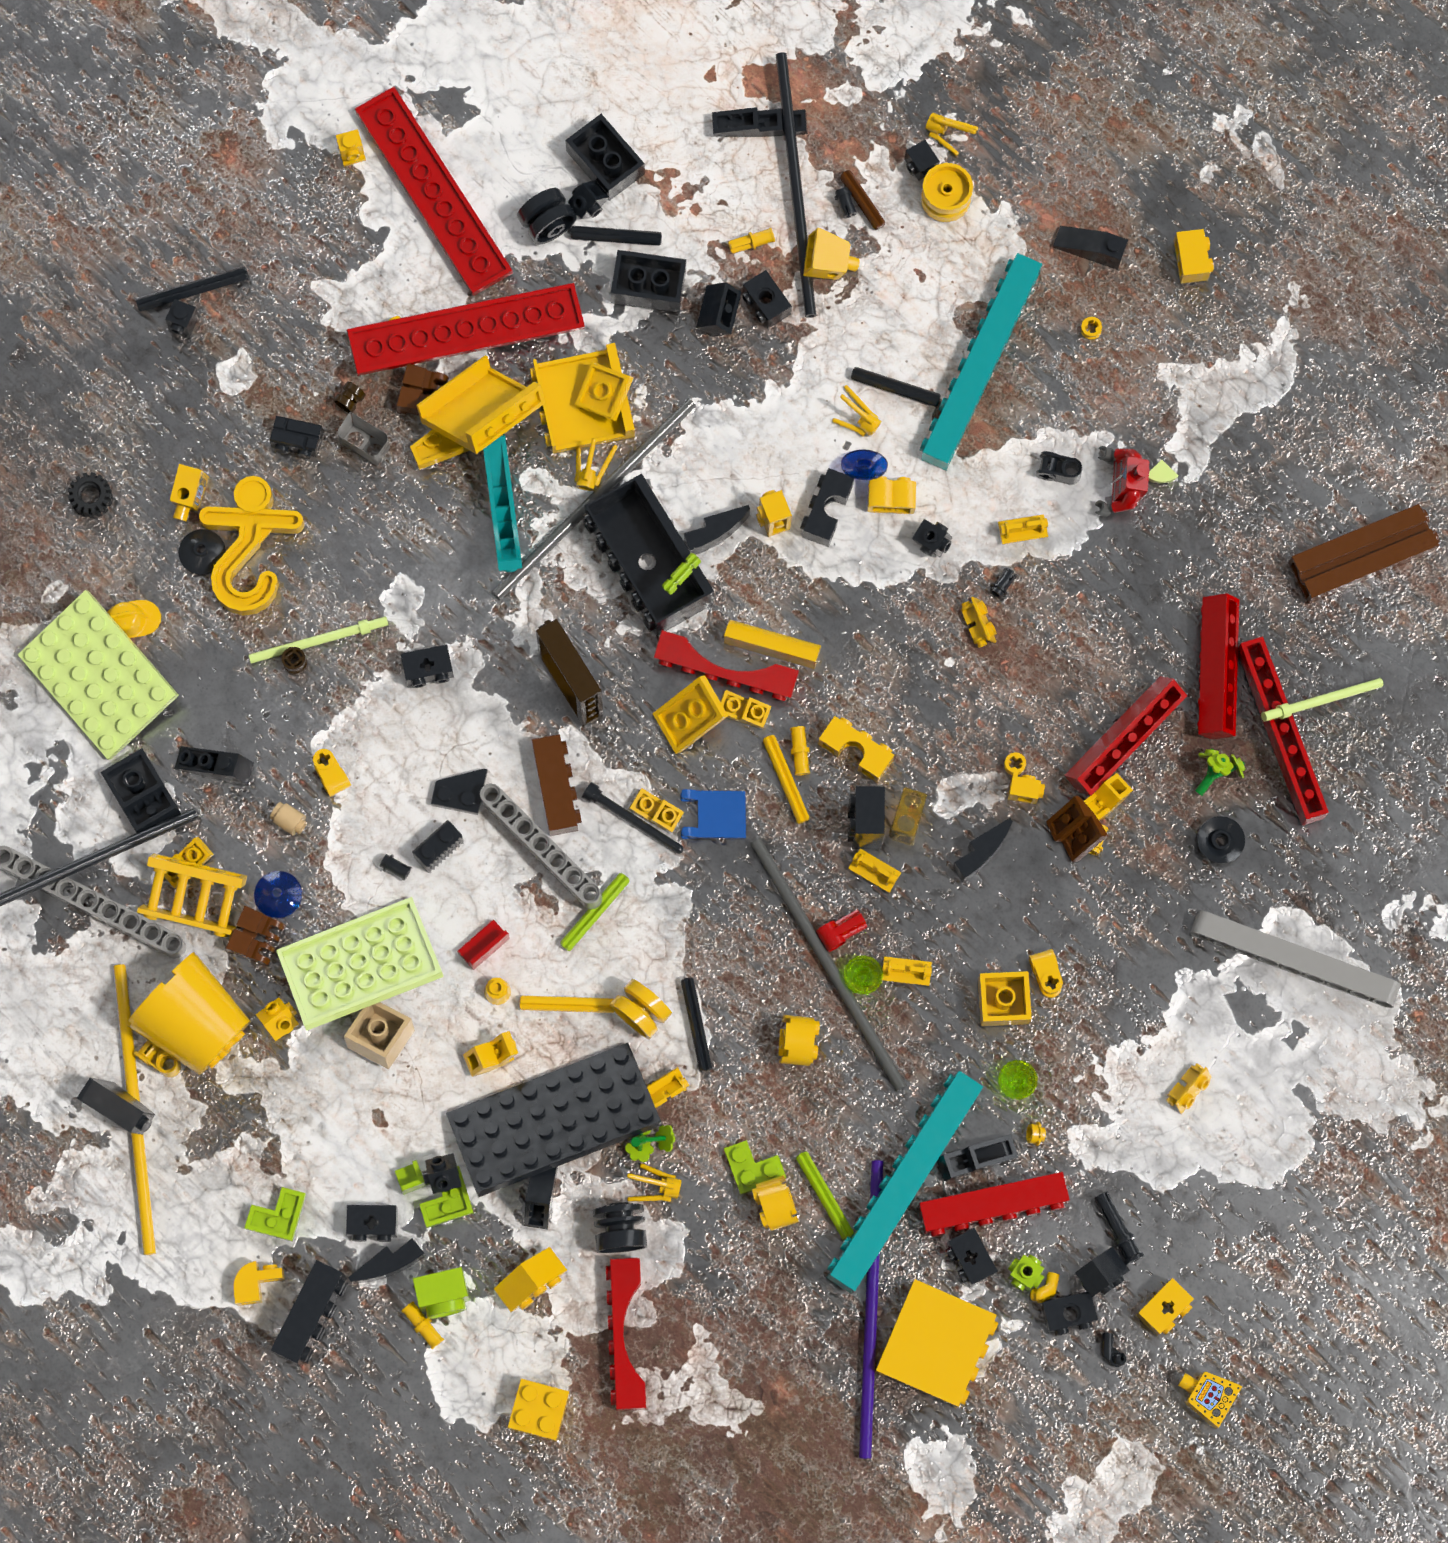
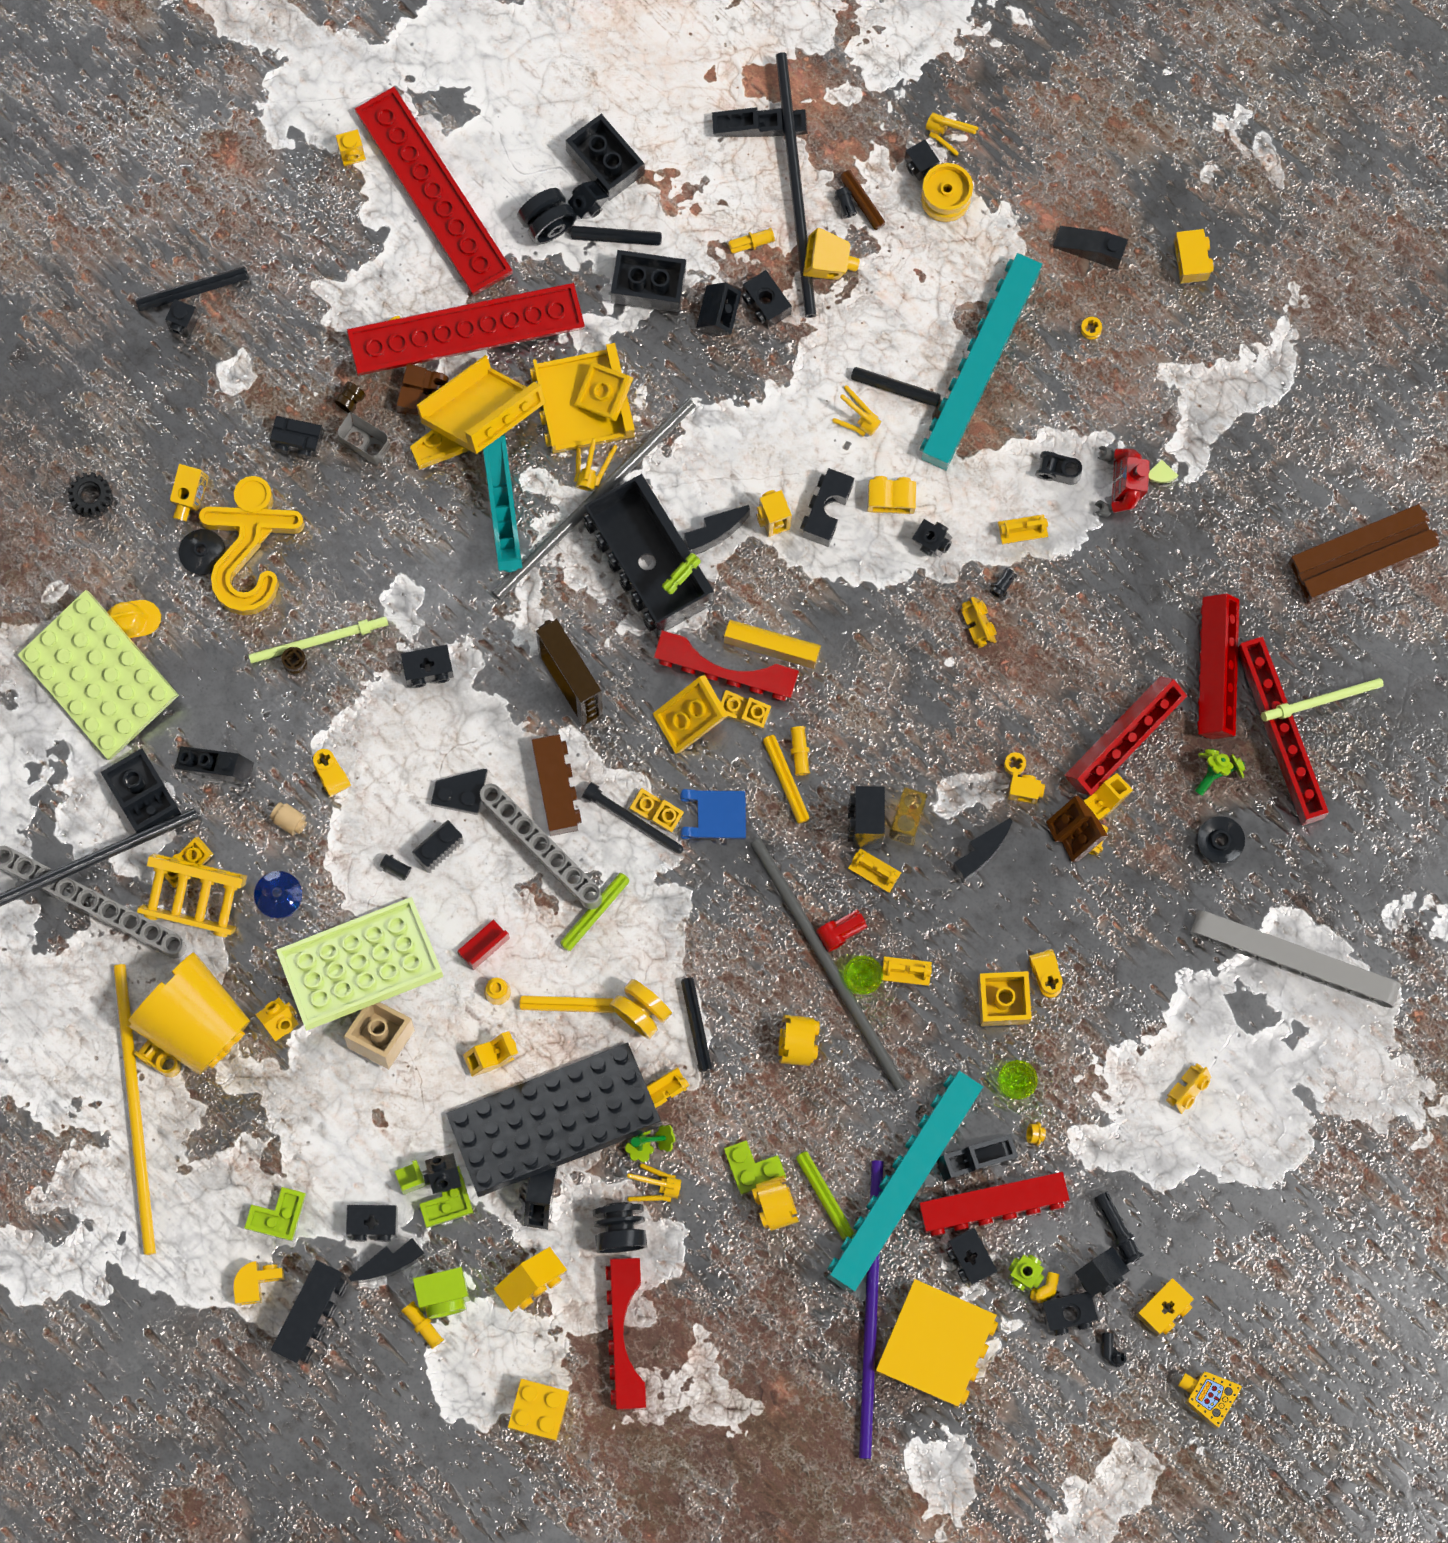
(116, 1105): black slope -> none
(249, 926): reddish brown legs -> none
(841, 735): yellow arch -> none
(864, 464): clear blue dish -> none

